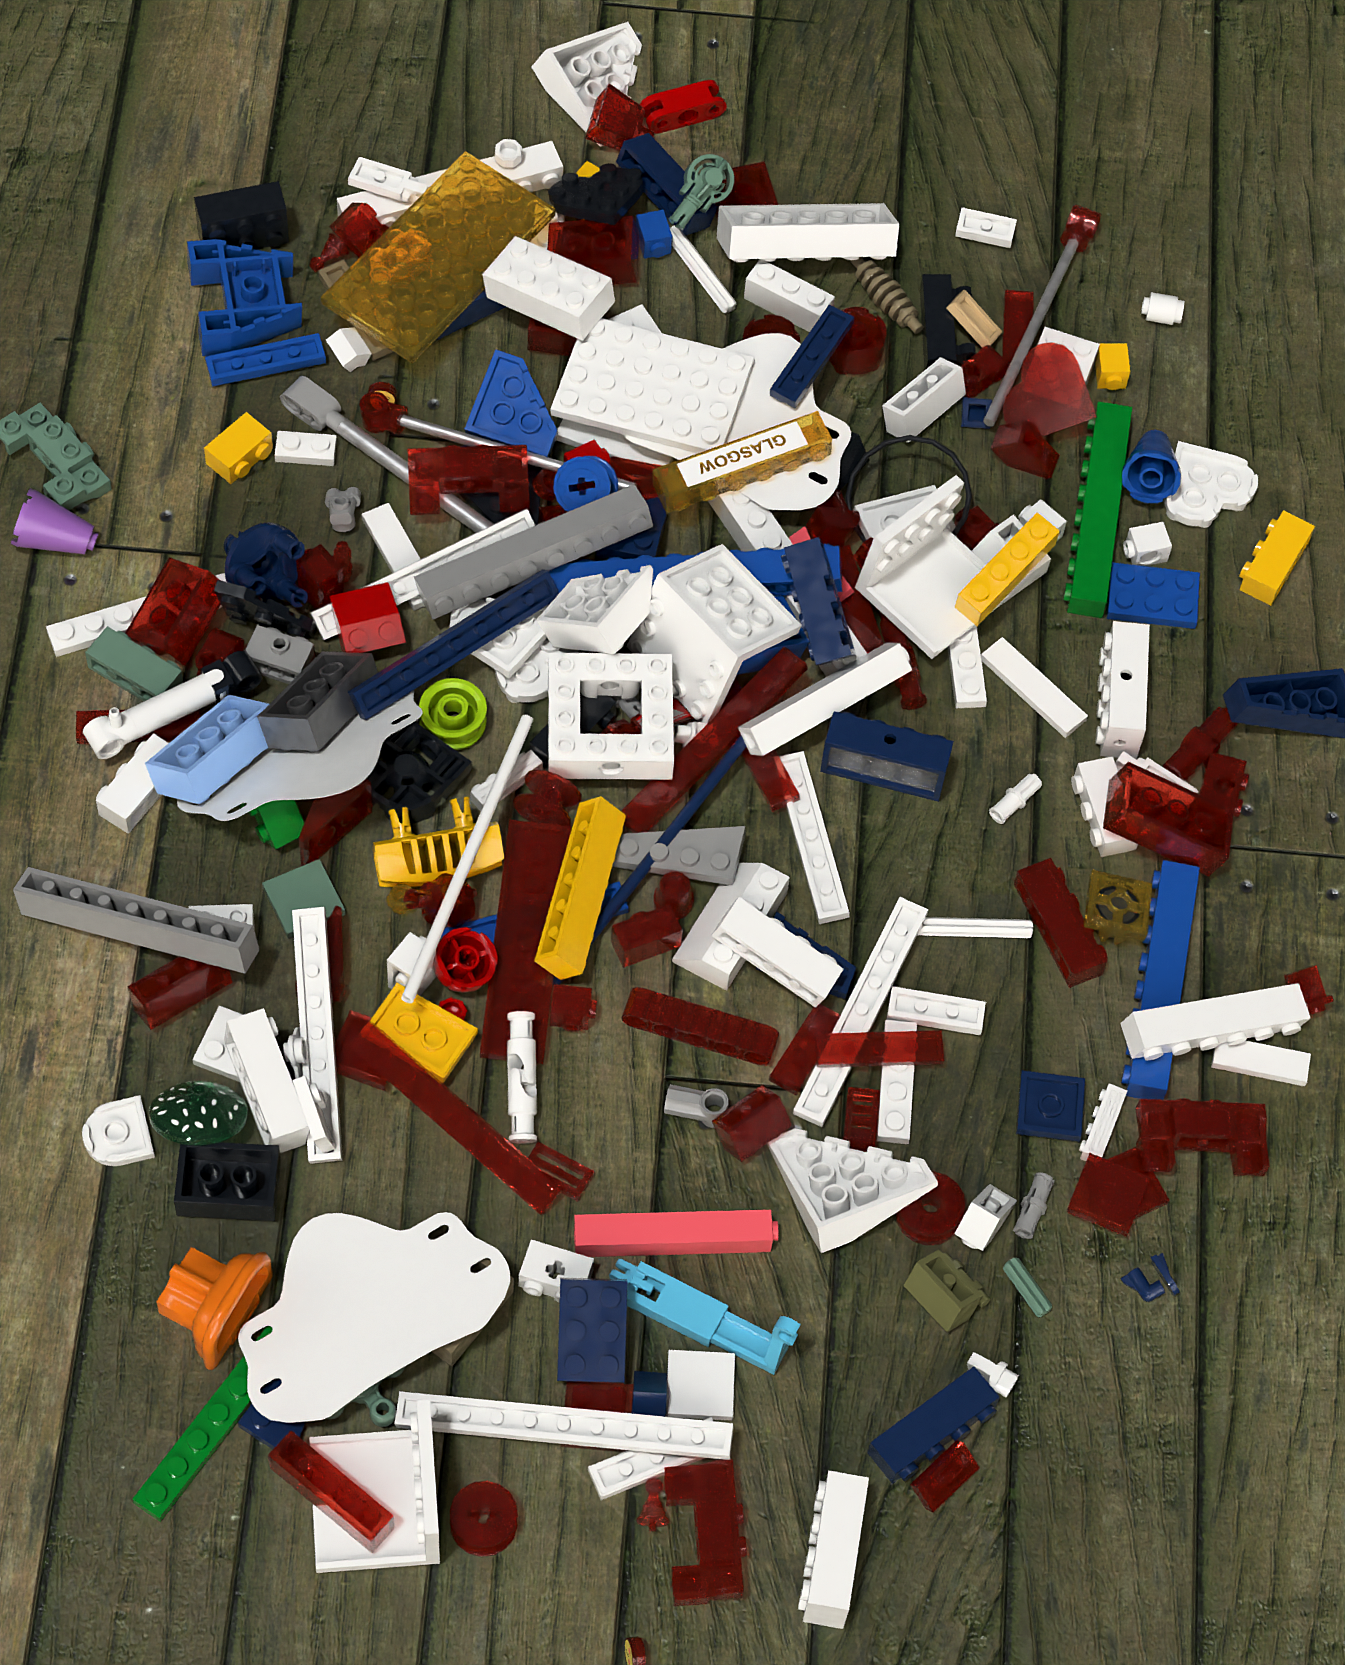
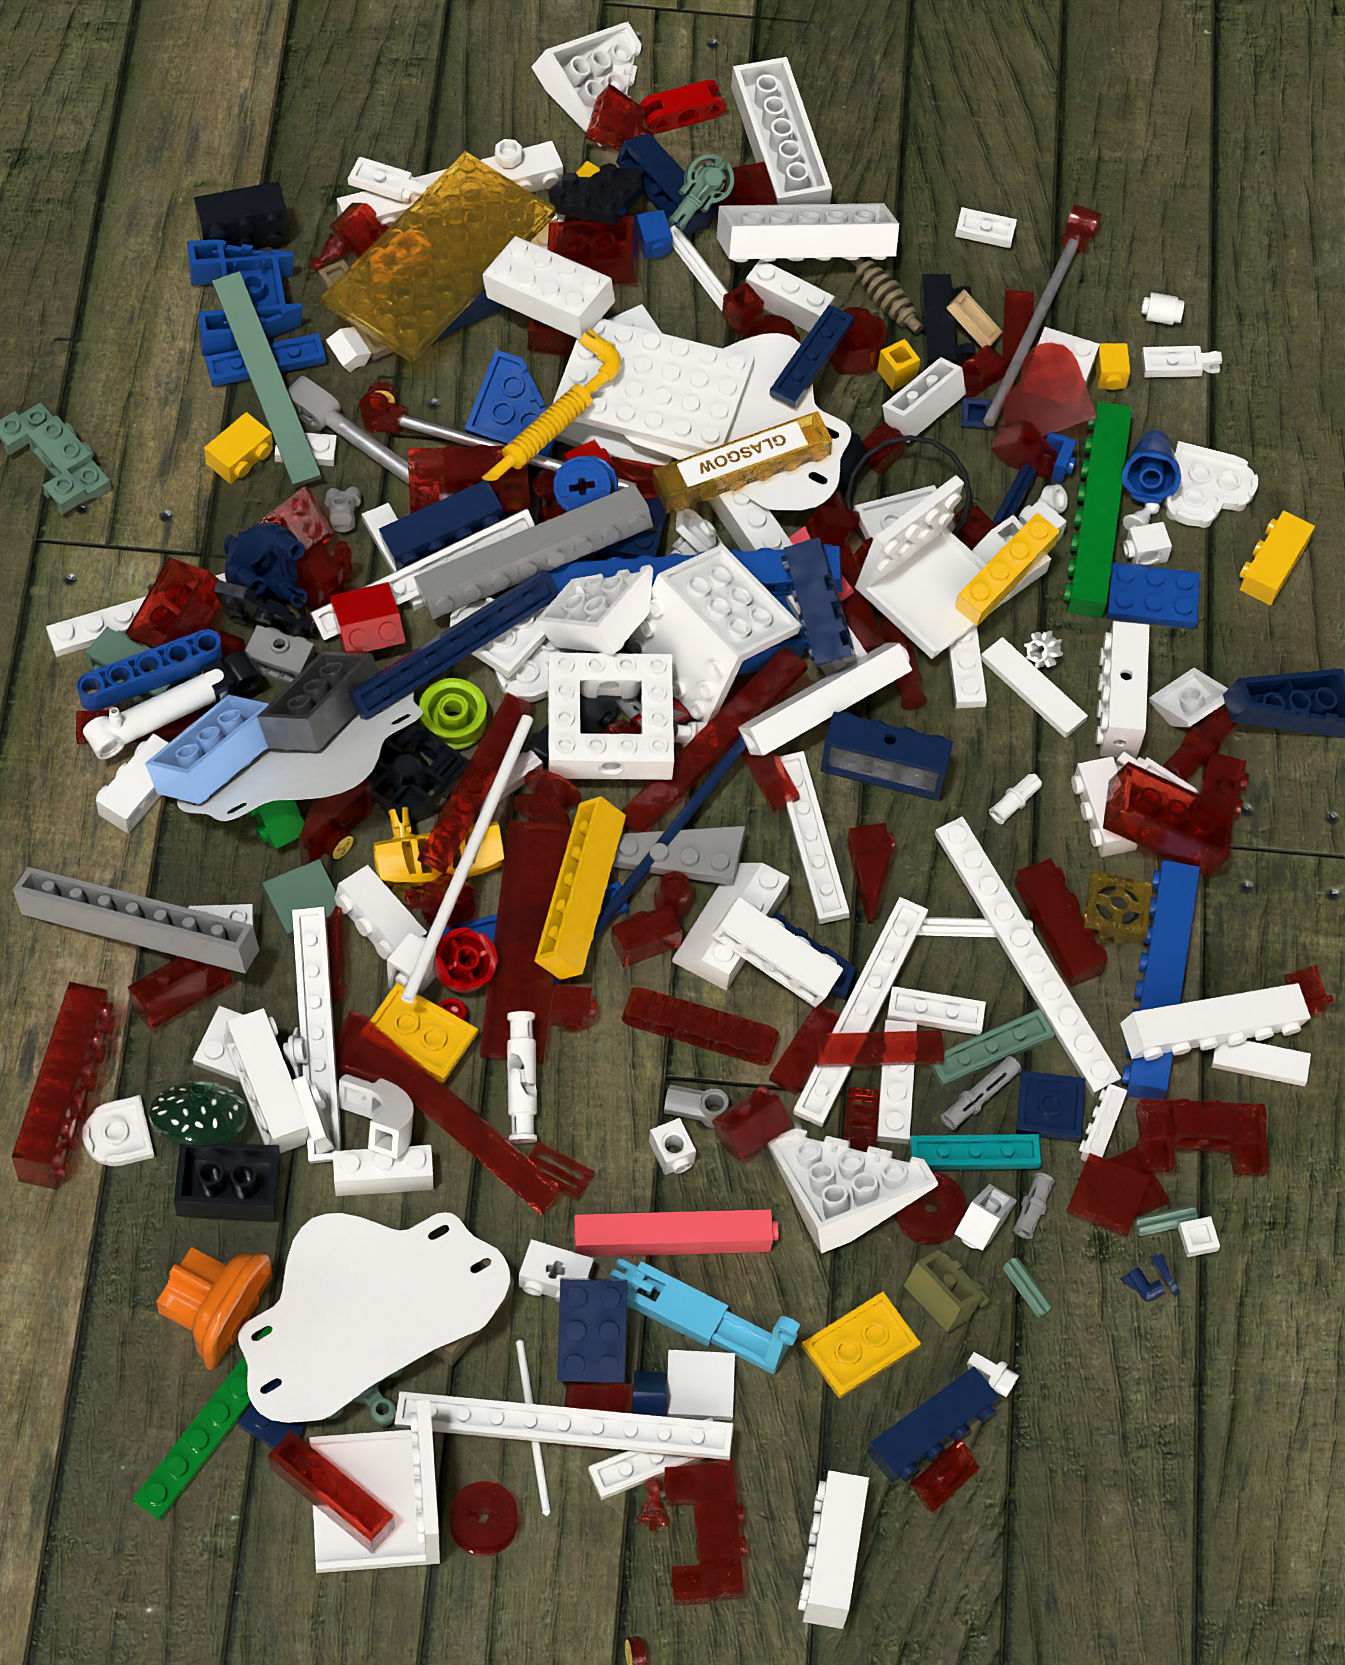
(52, 527): medium lavender cone -> none
(63, 1086): none -> clear red brick
(141, 682): none -> blue beam
(266, 379): none -> sand green tile
(303, 518): none -> clear red plate
(339, 844): none -> tile
(375, 1173): none -> white brick
(376, 911): none -> white brick
(386, 1106): none -> white arch
(441, 524): none -> dark blue brick
(473, 785): none -> clear red plate
(535, 1444): none -> white axle
(561, 412): none -> yellow piece
(672, 1134): none -> white brick
(695, 533): none -> white piece
(741, 307): none -> clear red brick
(780, 131): none -> white brick
(861, 1345): none -> yellow tile
(870, 857): none -> clear red slope
(889, 454): none -> clear red brick
(898, 364): none -> yellow brick
(971, 1101): none -> light grey pin
(977, 1151): none -> teal plate
(993, 1048): none -> sand green tile
(1016, 493): none -> dark blue axle
(1027, 956): none -> white plate
(1035, 649): none -> white gear
(1055, 497): none -> white tile
(1065, 461): none -> blue bracket
(1141, 517): none -> white piece
(1164, 1220): none -> sand green axle
(1179, 361): none -> white plate
(1188, 698): none -> white slope
(1198, 1236): none -> white plate

